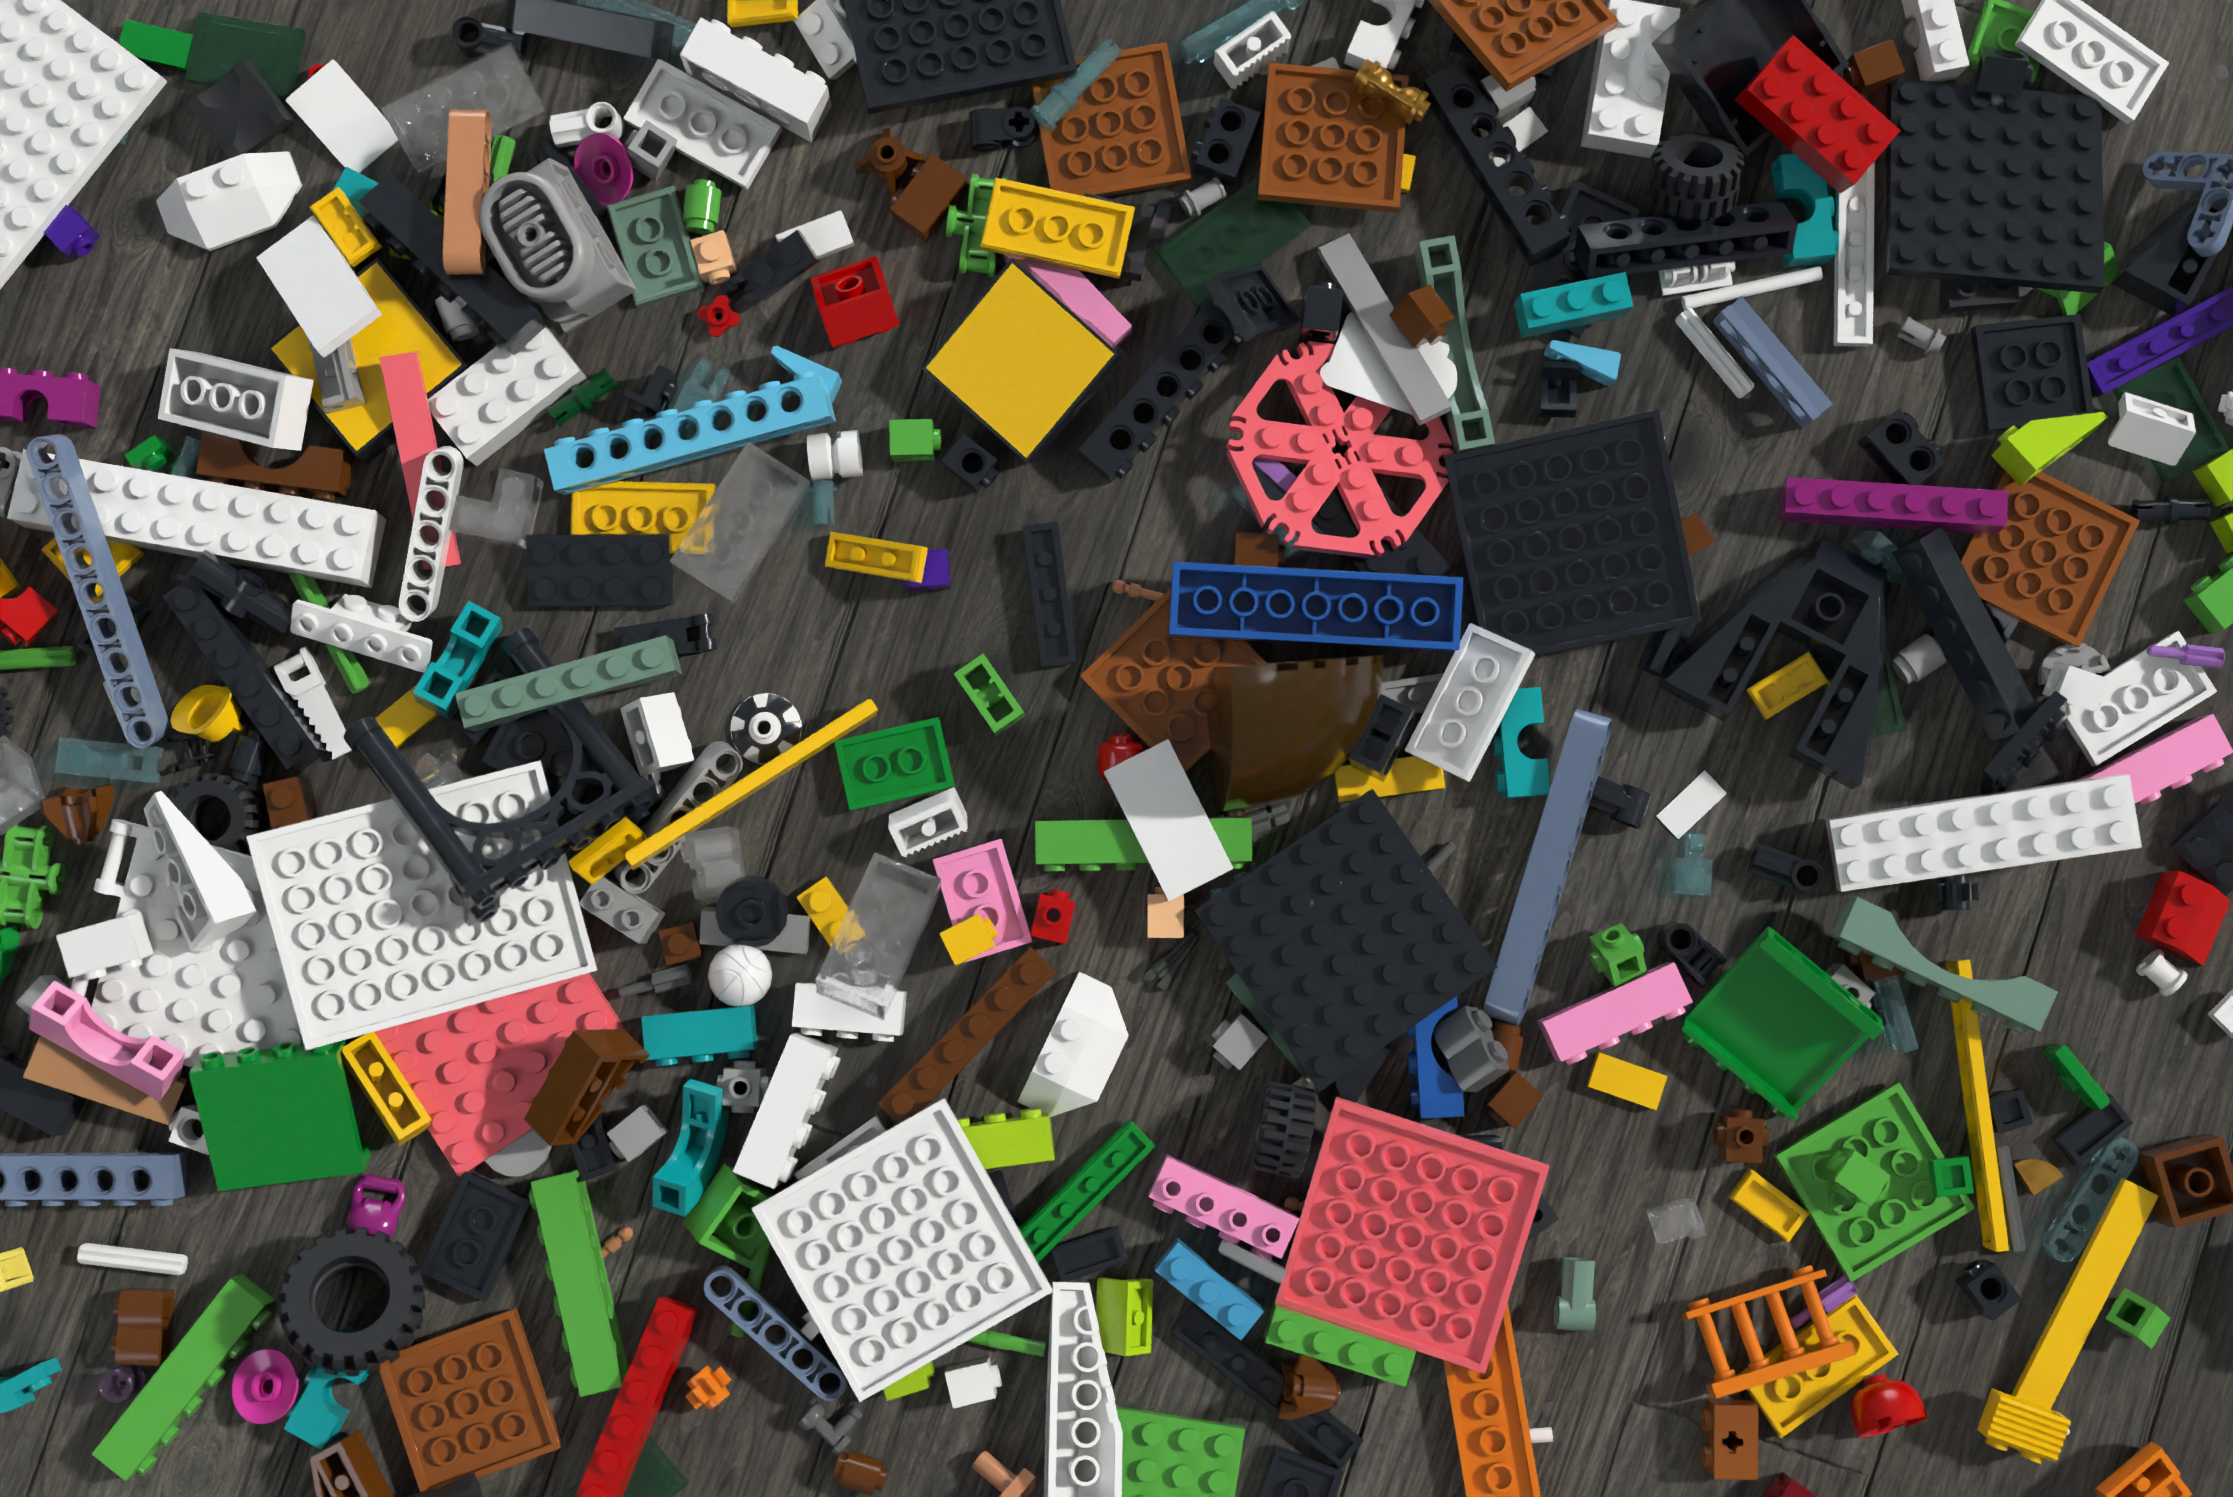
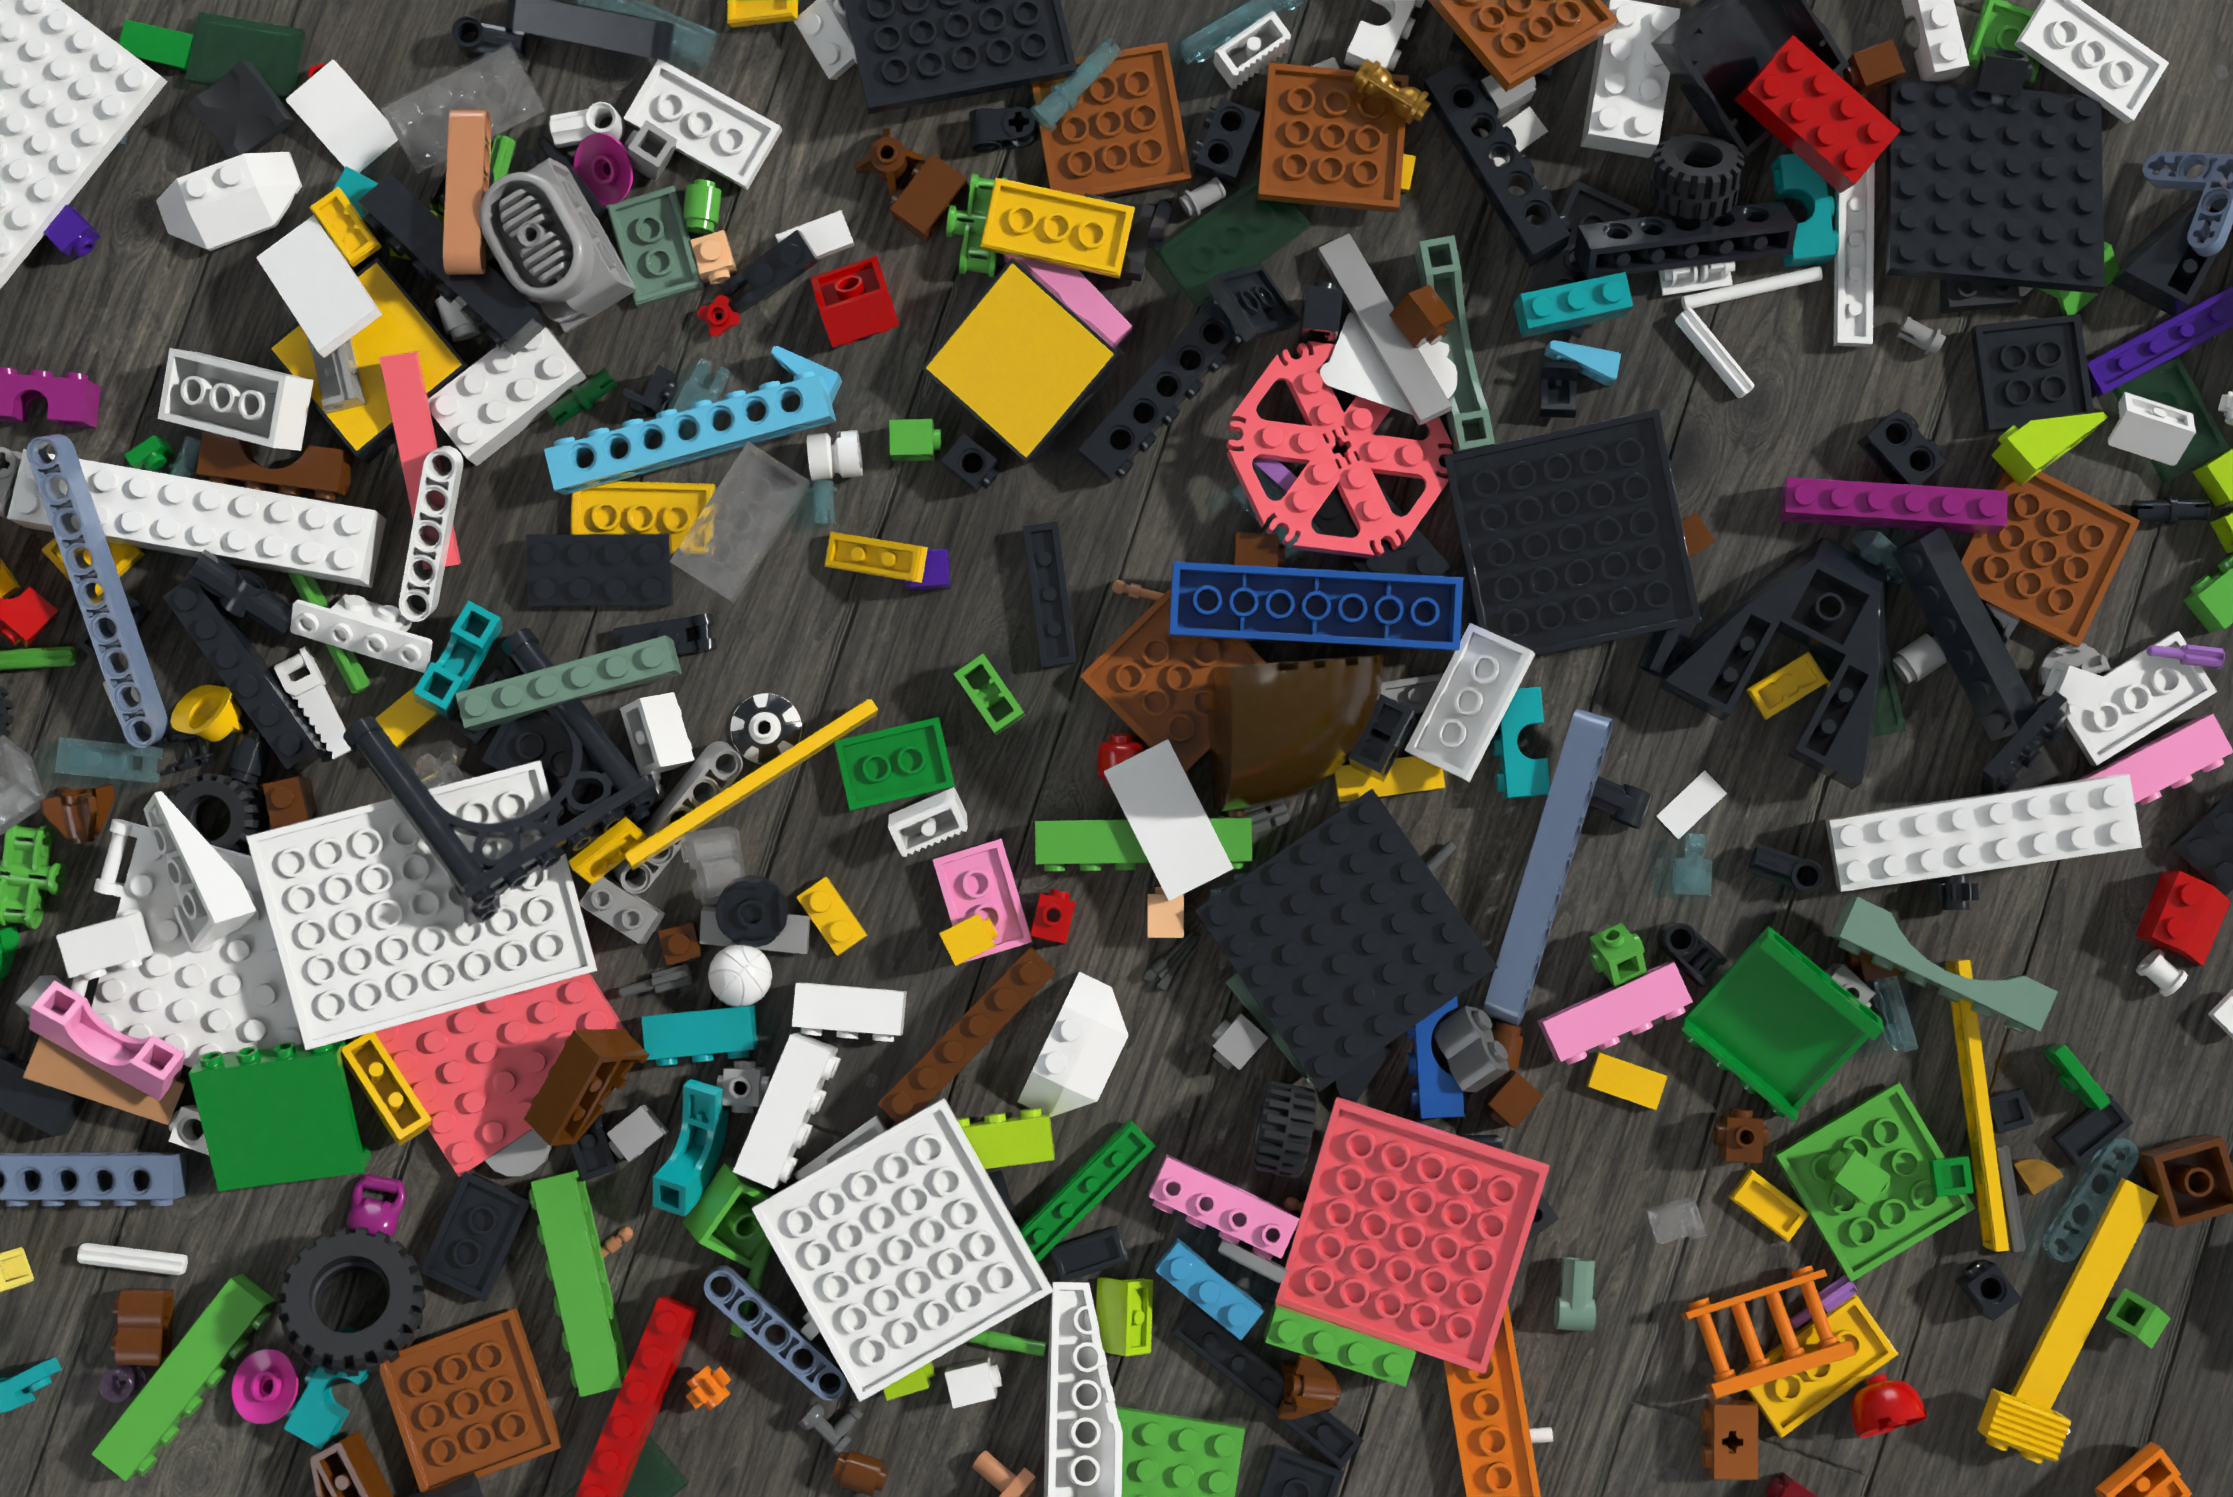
(505, 518): clear brick -> none
(756, 78): white brick -> none
(878, 936): clear brick -> none
(1772, 362): sand blue fence -> none

